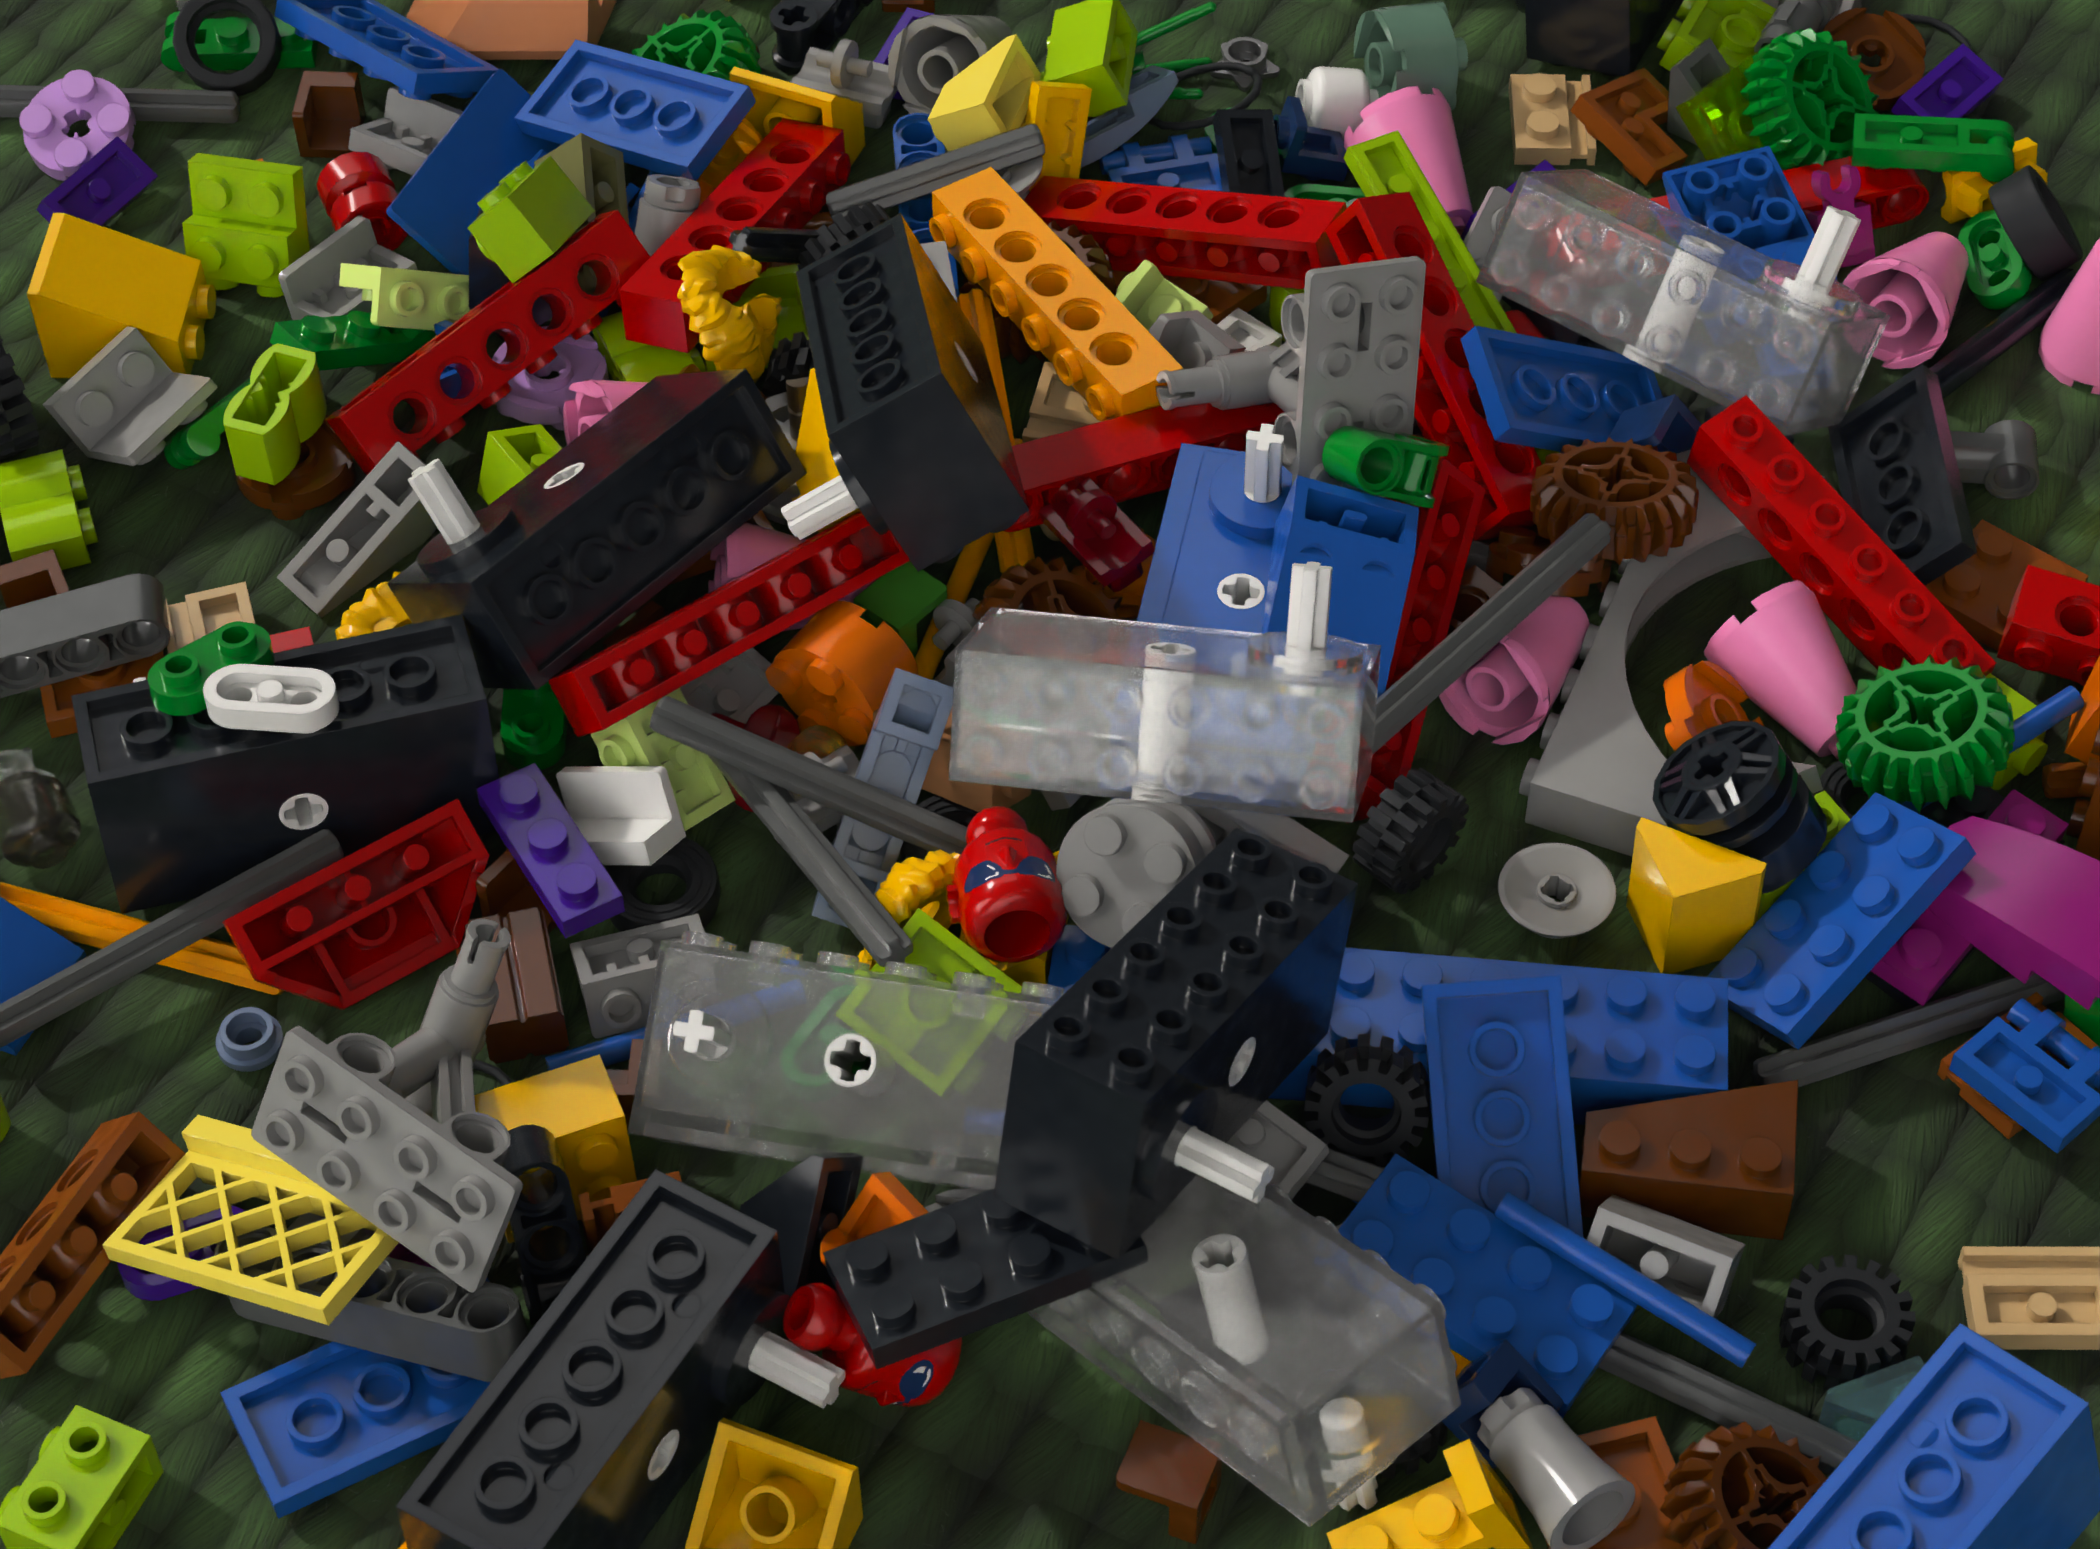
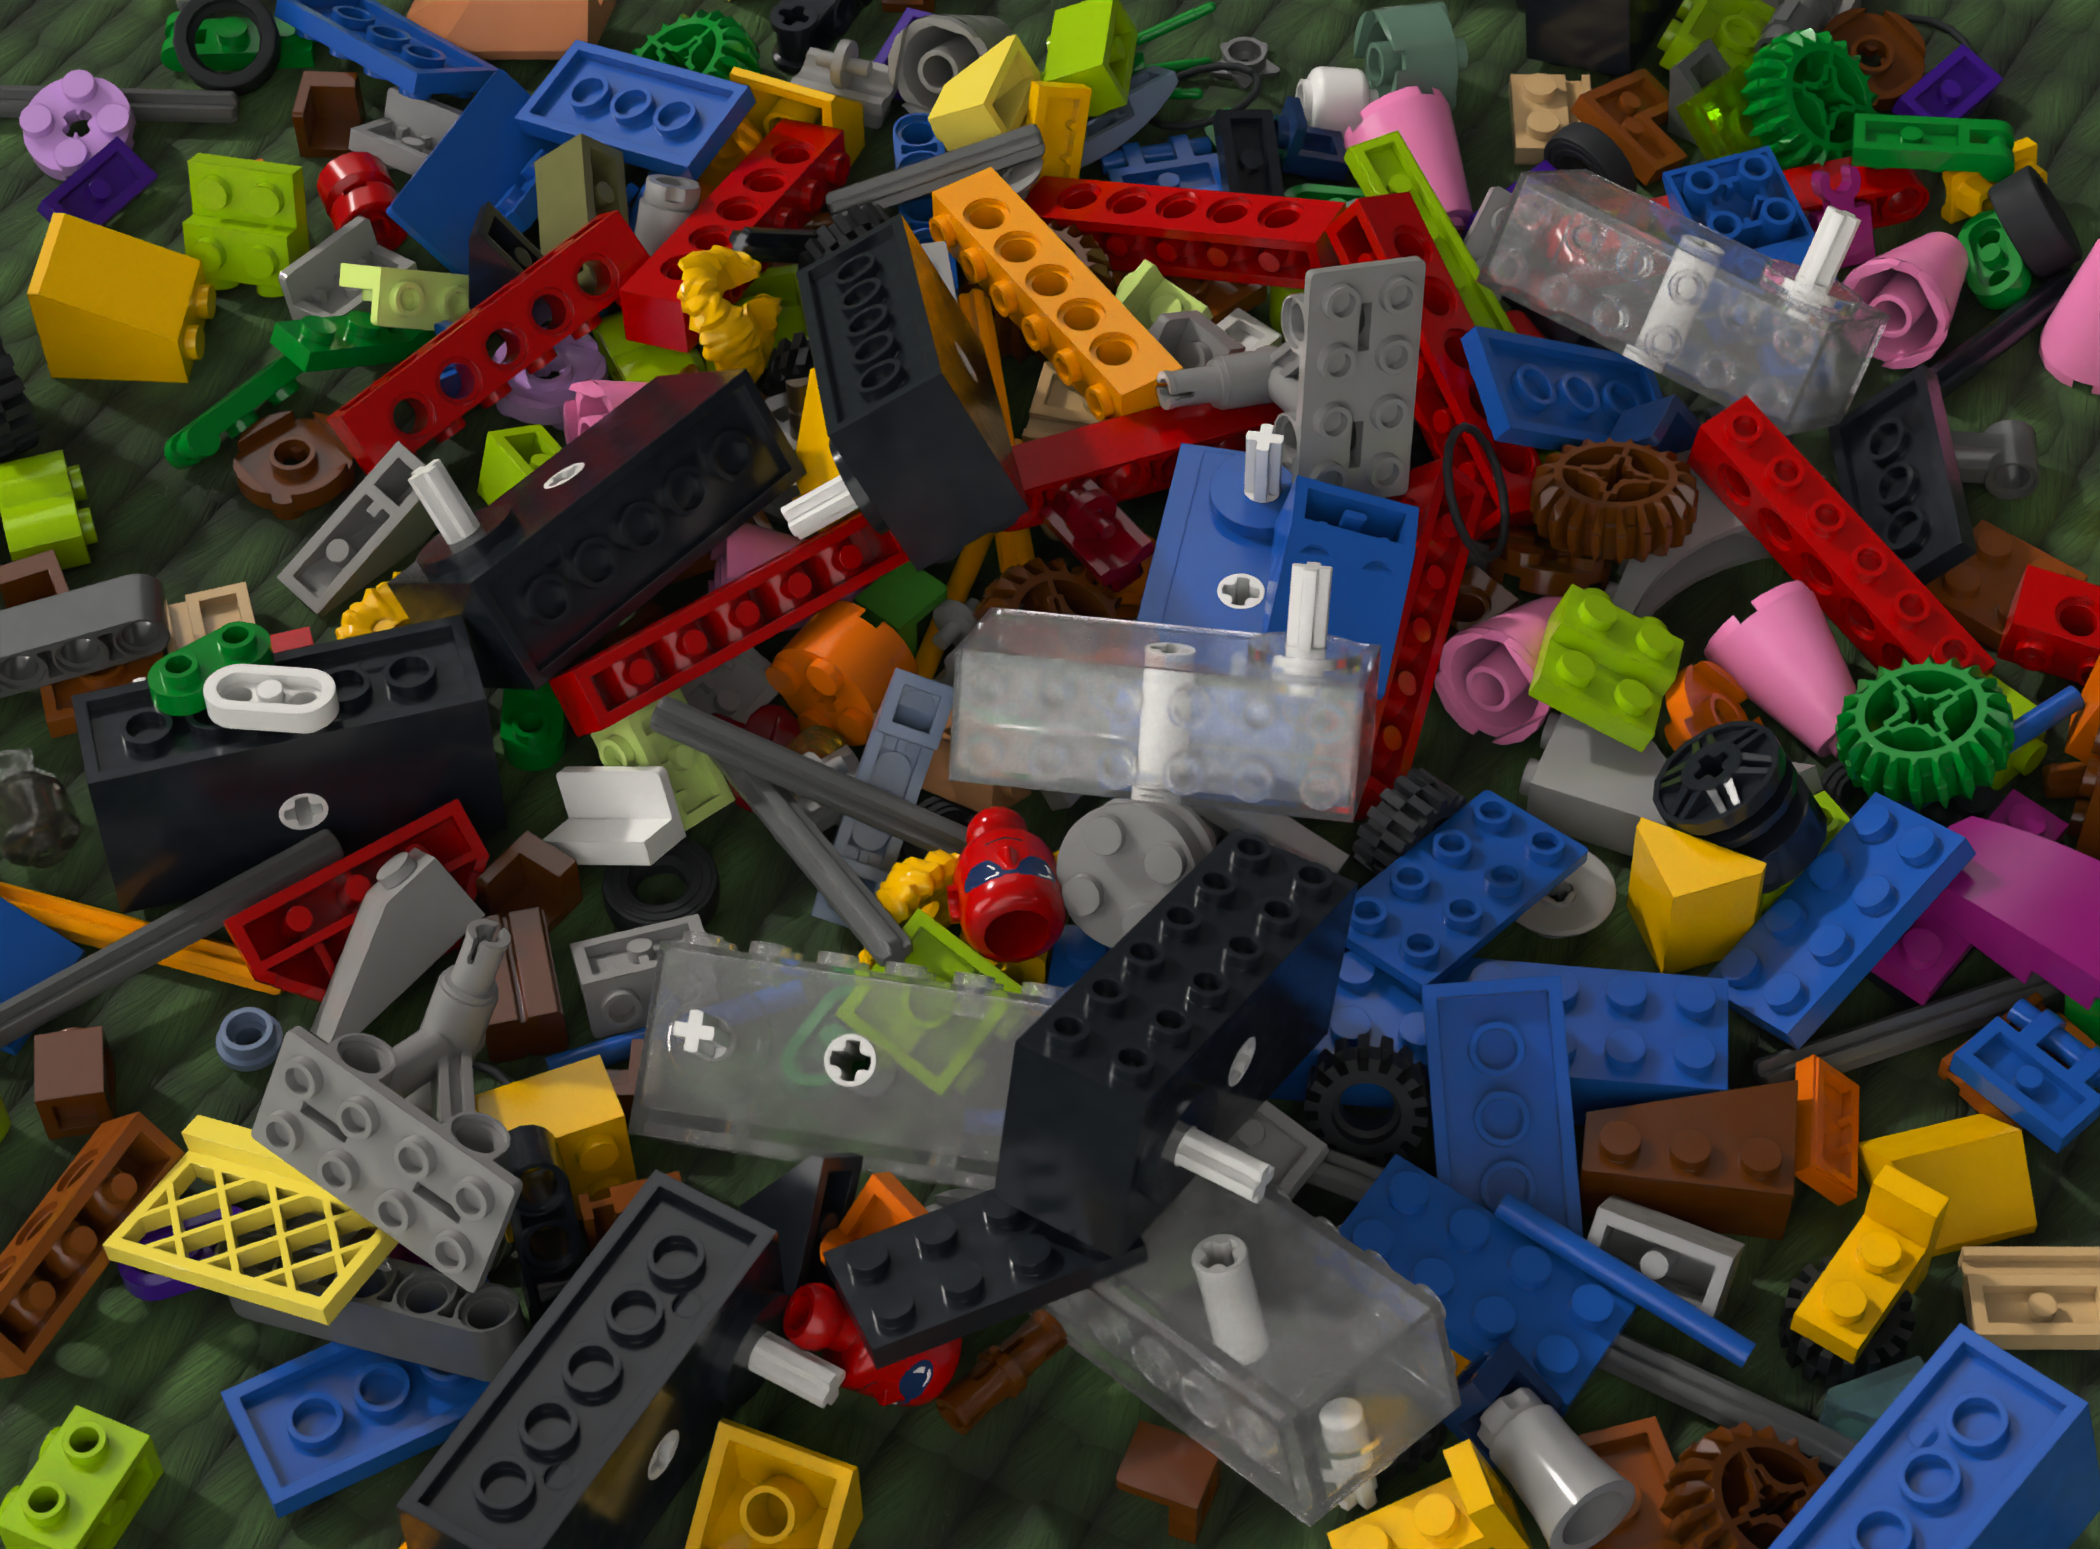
(74, 1081): none -> reddish brown brick
(127, 401): light grey bracket -> none
(275, 414): lime brick -> none
(396, 936): none -> light grey slope
(528, 217): lime brick -> none
(550, 850): dark purple plate -> none
(1001, 1371): none -> reddish brown pin
(1393, 465): green piece -> none
(1451, 498): none -> black piece
(1458, 890): none -> blue bracket
(1488, 626): dark grey axle -> none
(1588, 144): none -> black tyre
(1606, 666): none -> lime plate
(1827, 1130): none -> orange plate
(1874, 1265): none -> yellow bracket
(1971, 1162): none -> yellow slope

